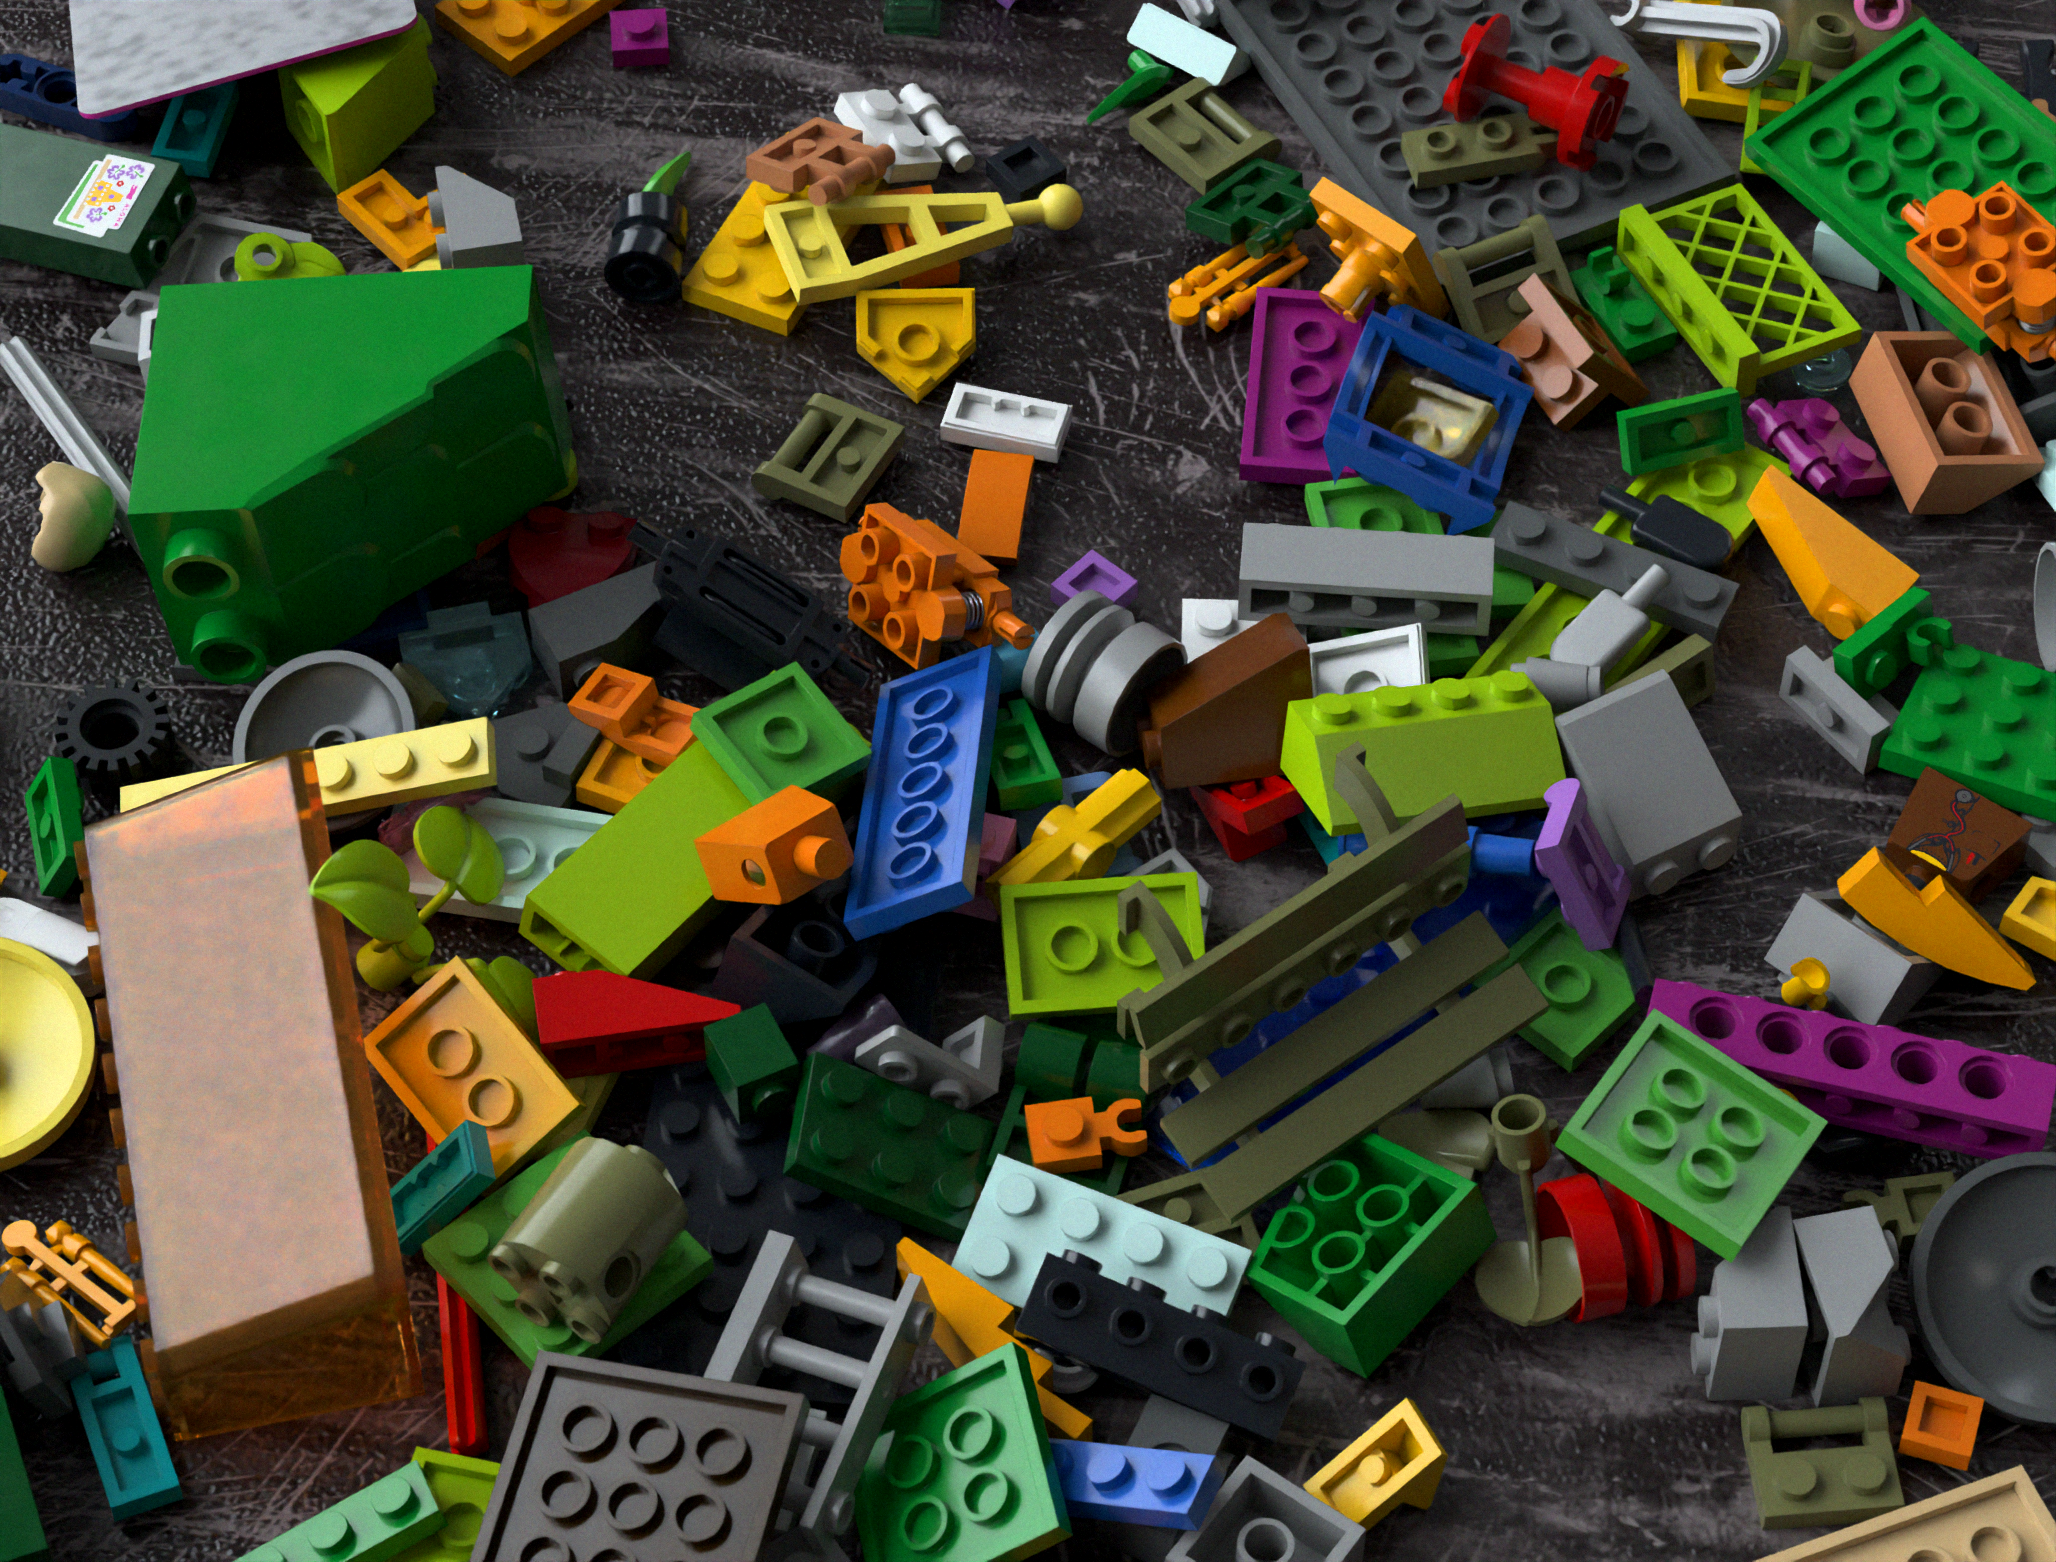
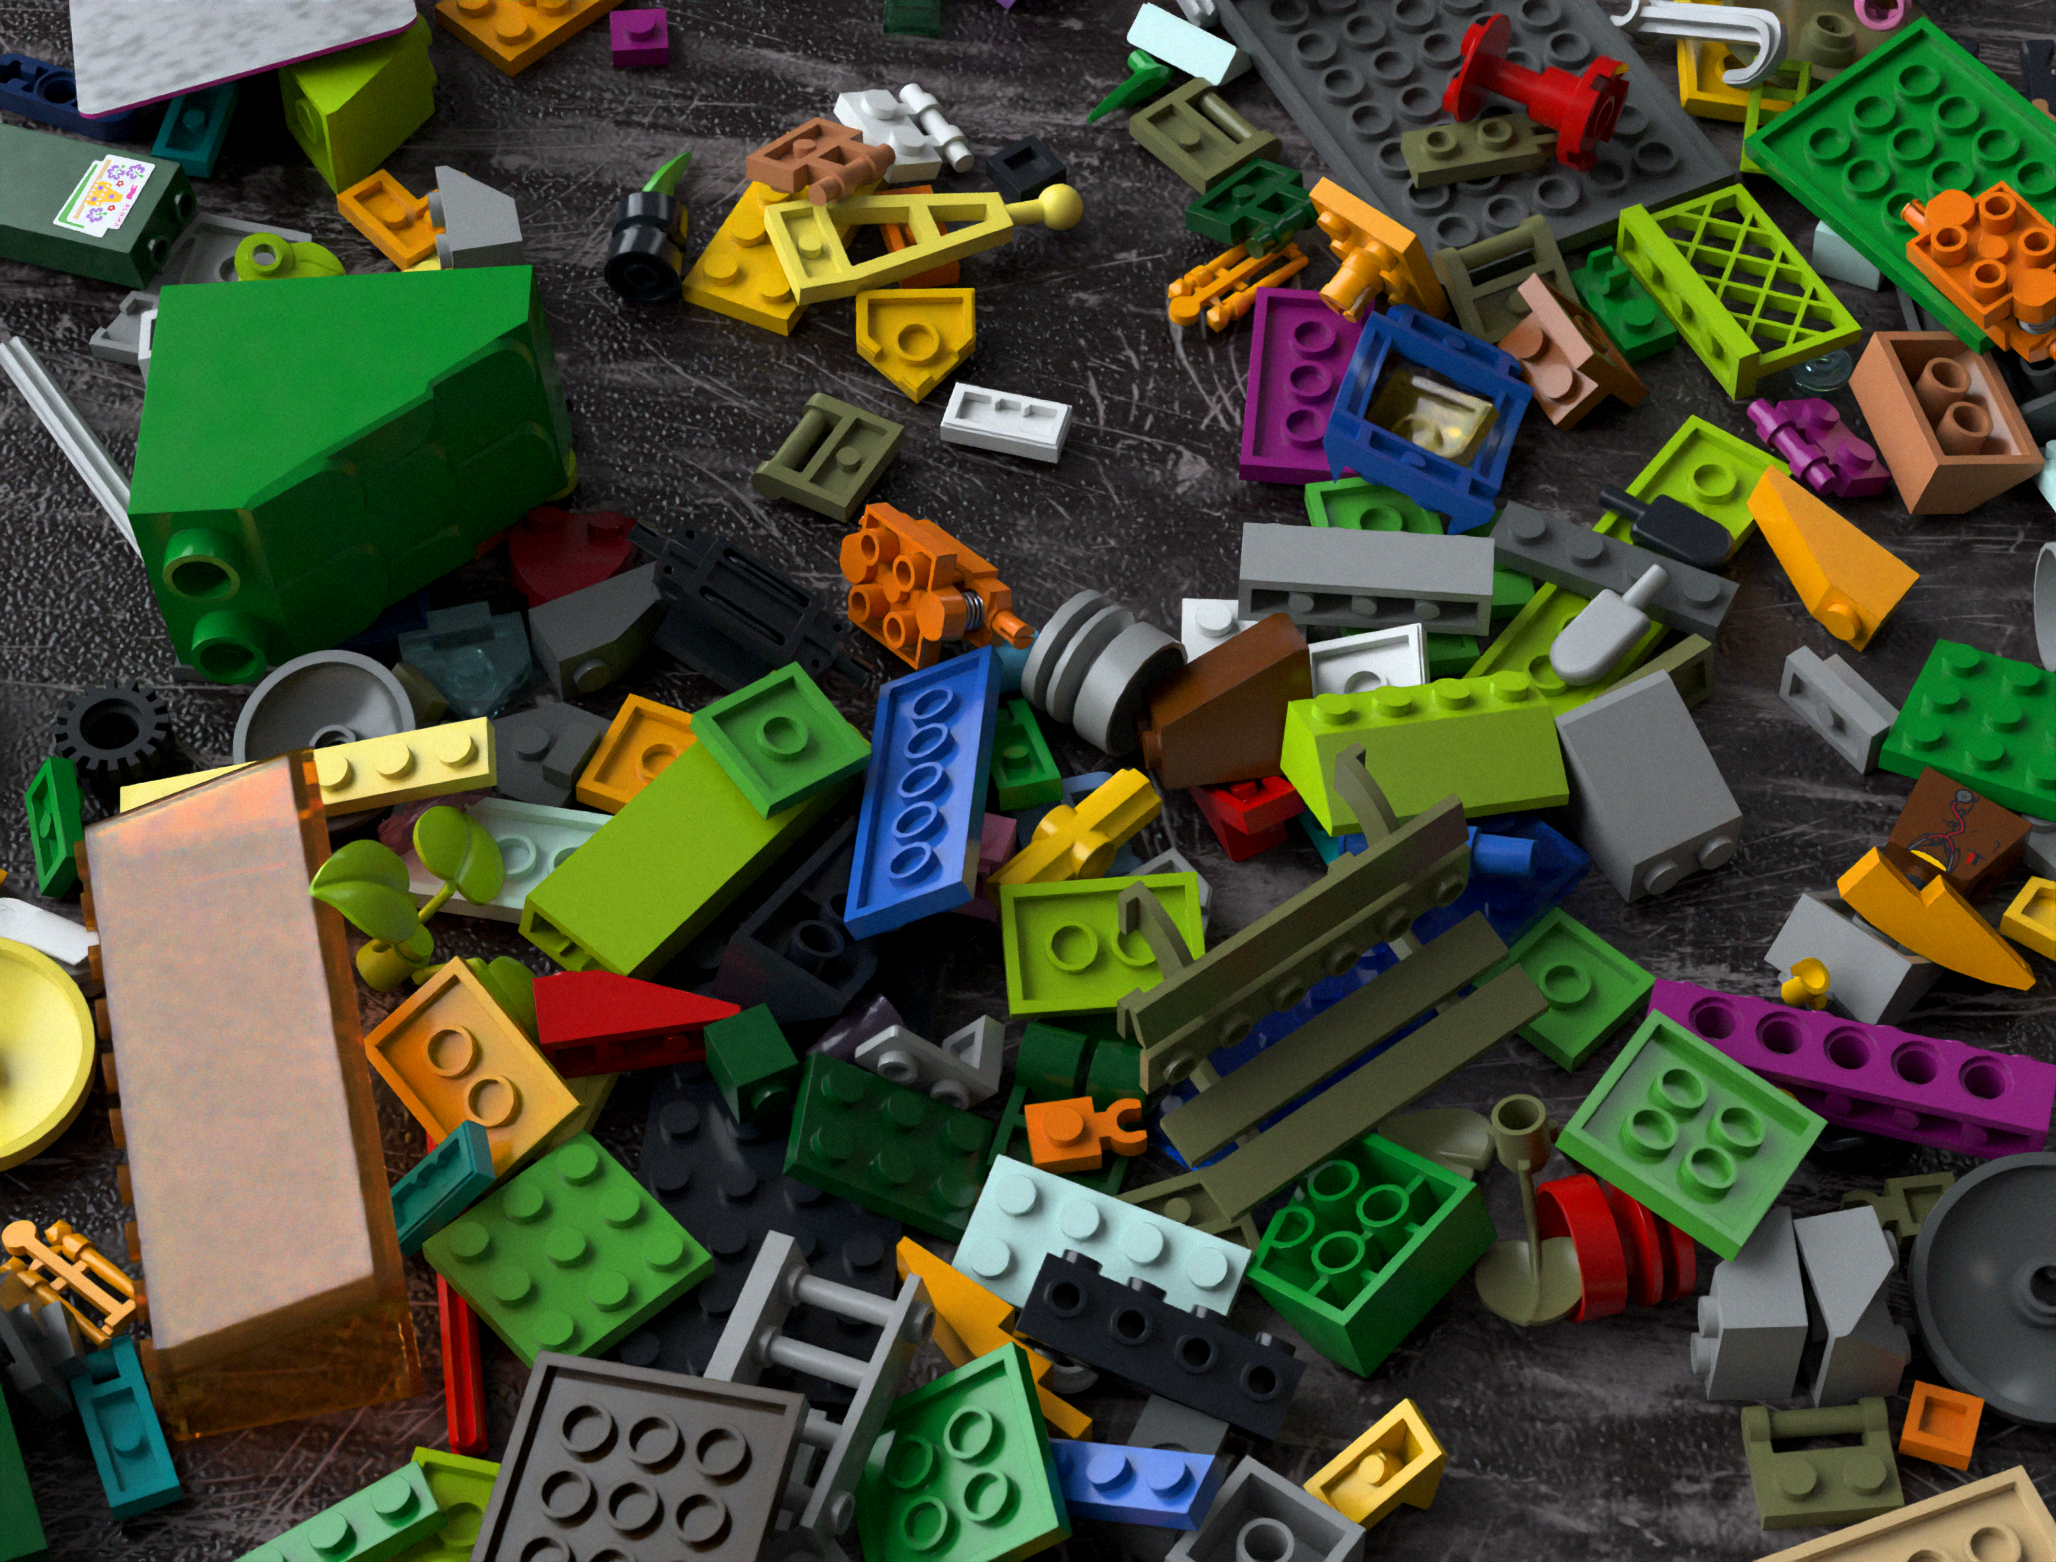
(76, 517): tan hair -> none
(591, 1237): olive cylinder -> none
(634, 715): orange slope -> none
(776, 849): orange torso -> none
(996, 505): orange slope -> none
(1097, 574): medium lavender plate -> none
(1475, 1086): light grey cone -> none
(1563, 683): light grey cone -> none
(1580, 867): medium lavender plate -> none
(1635, 957): black bar -> none
(1680, 431): green plate -> none
(1891, 642): green plate -> none

